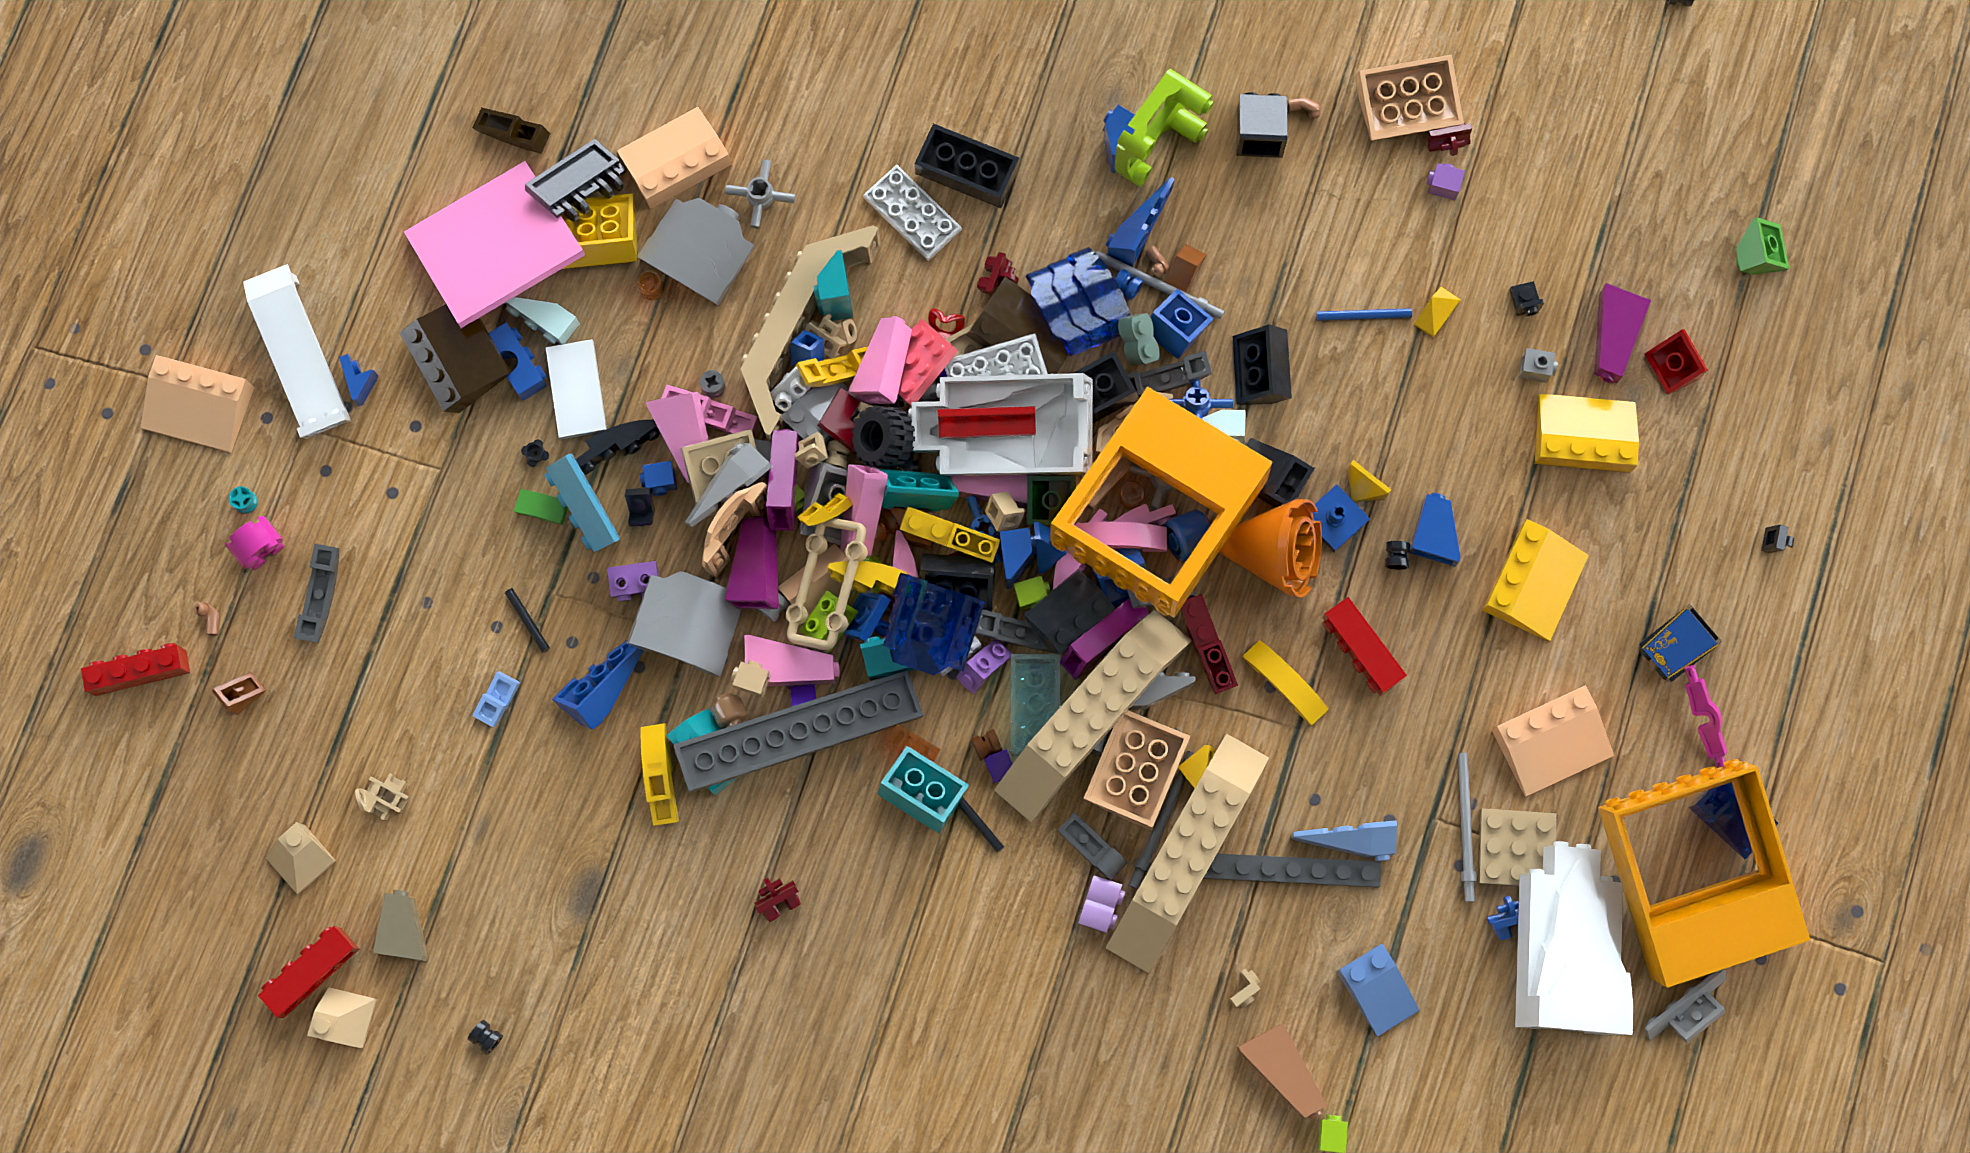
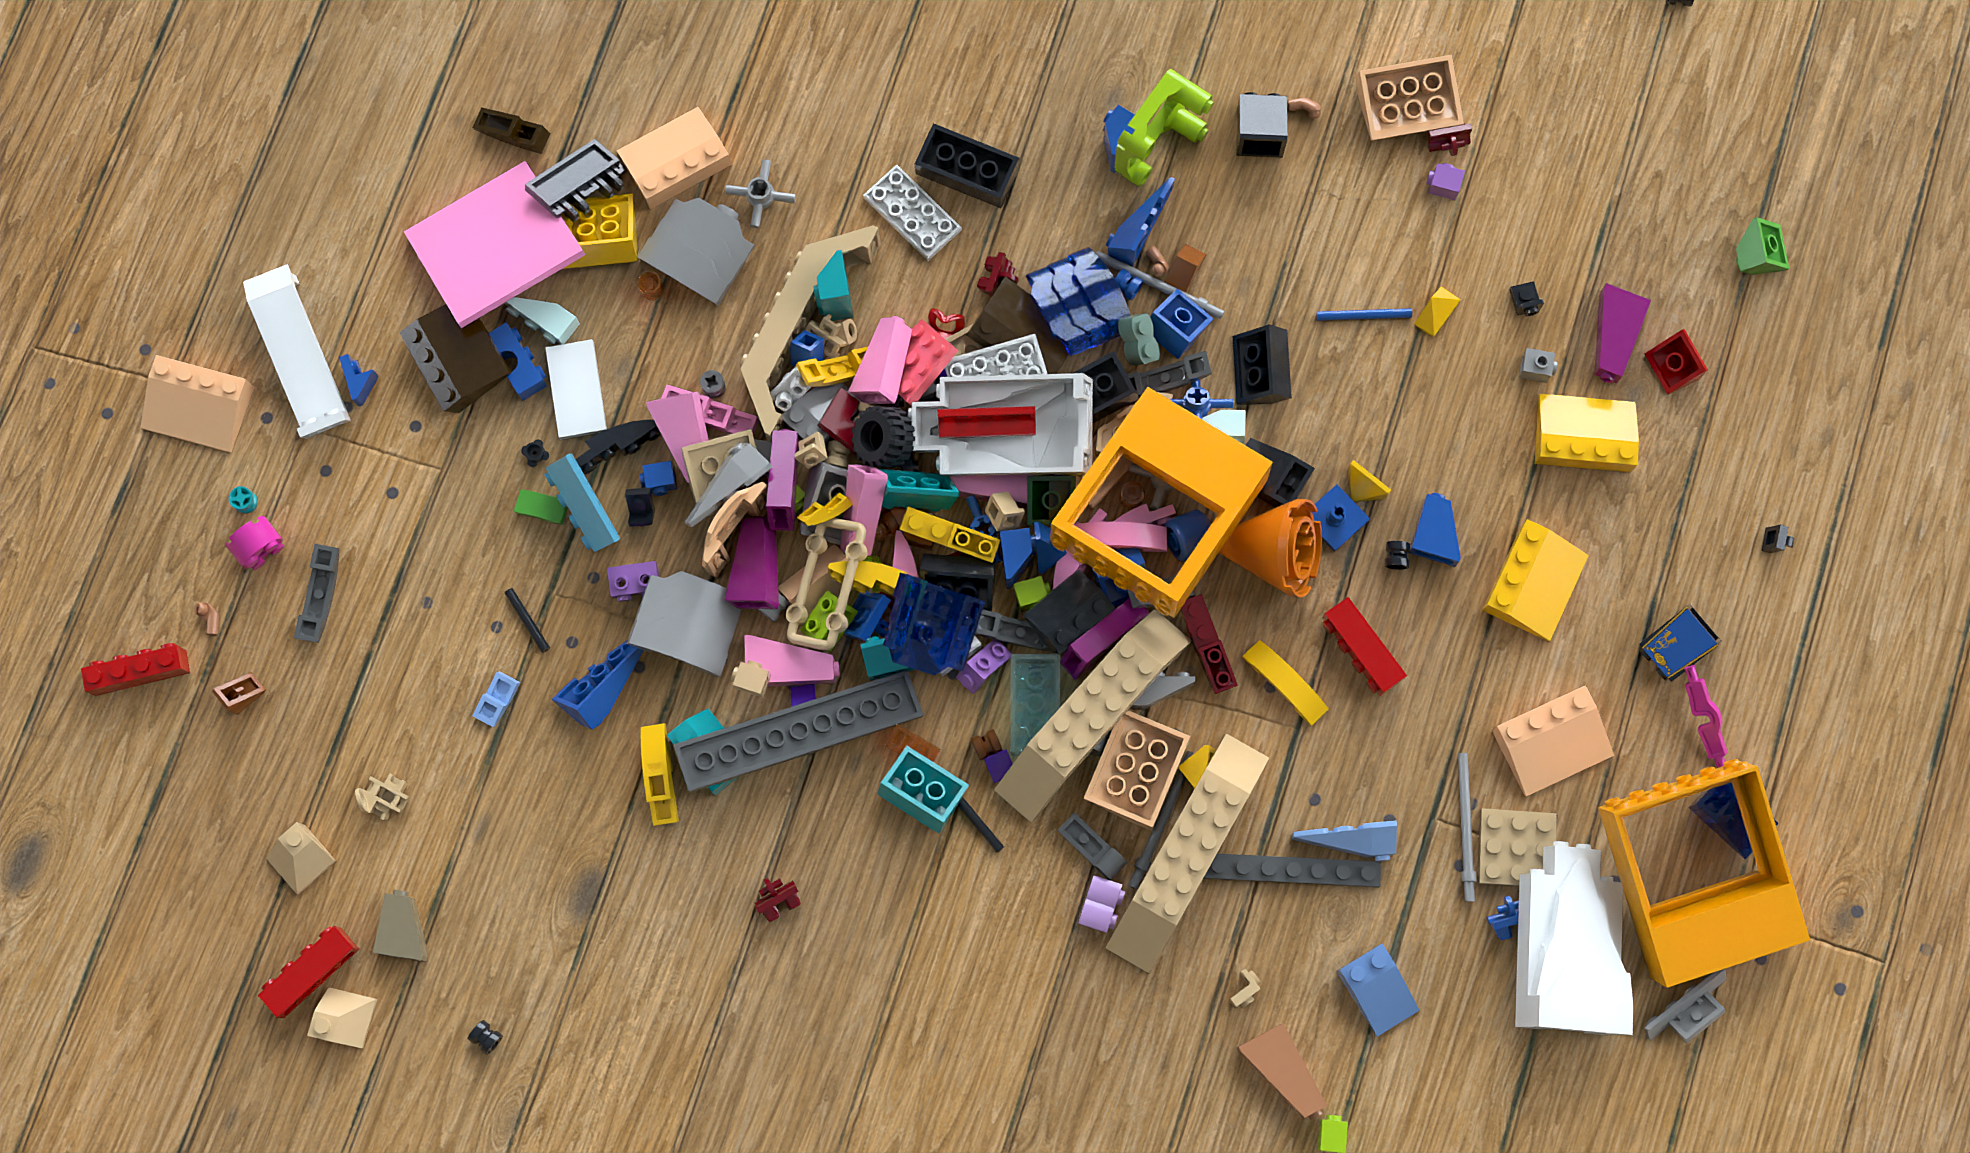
(728, 710): medium nougat head -> none

